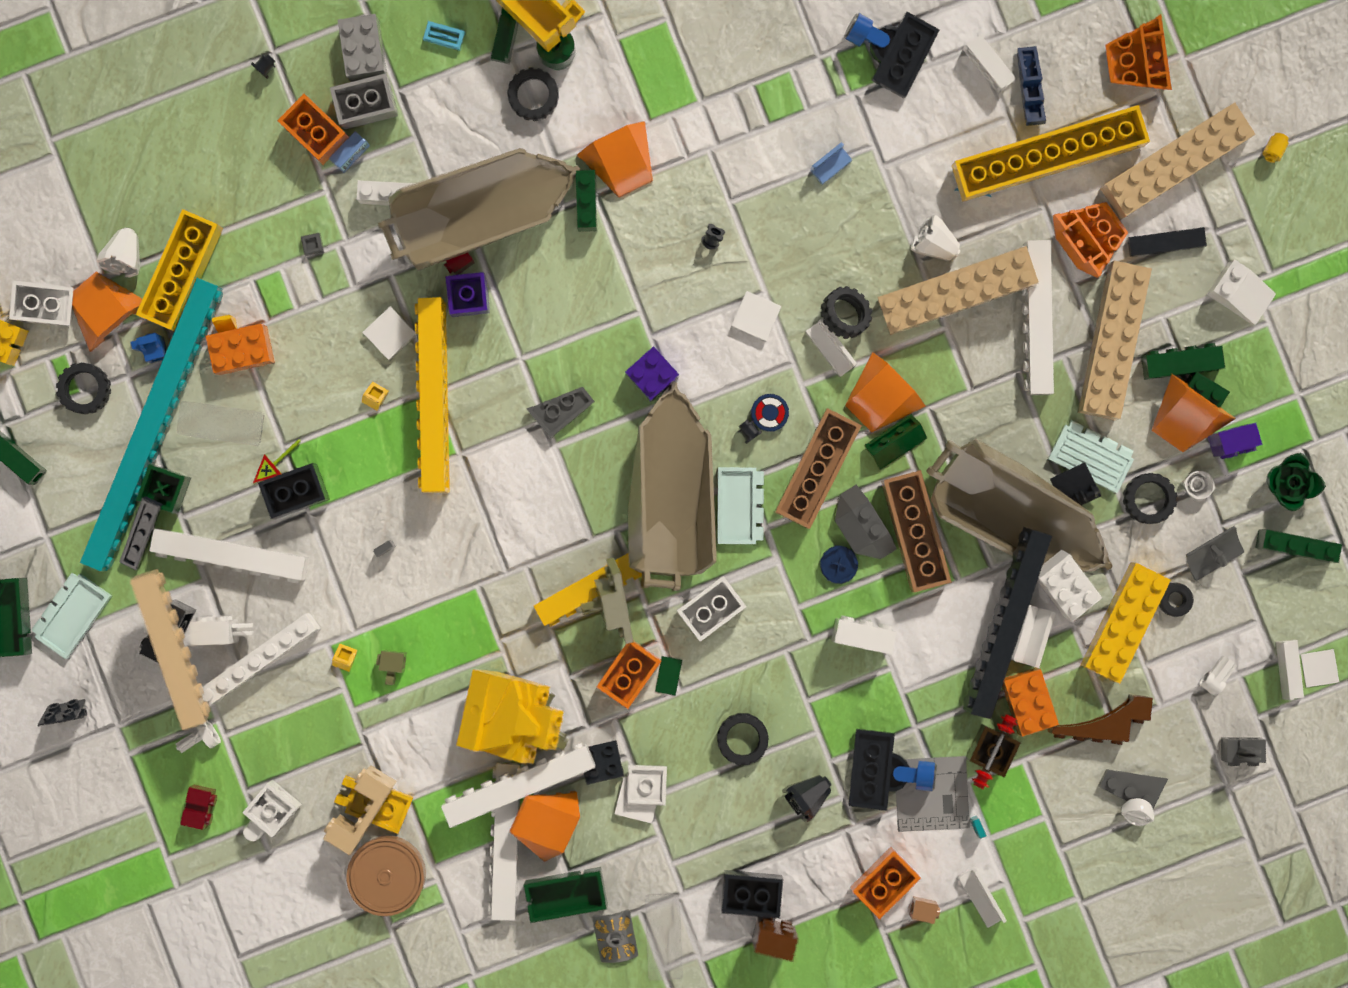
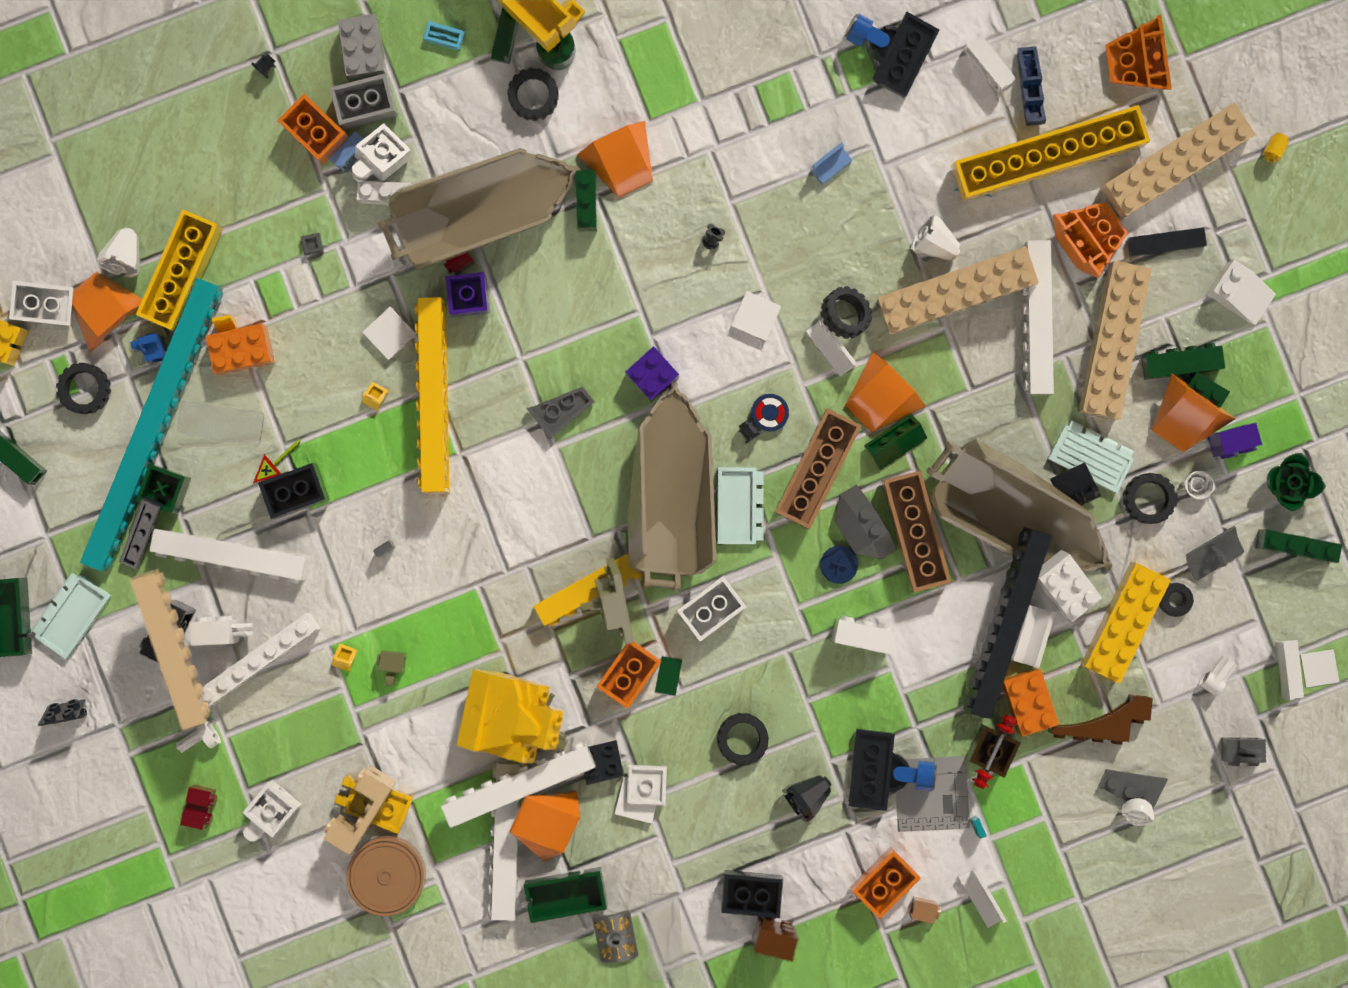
(379, 155): none -> white brick

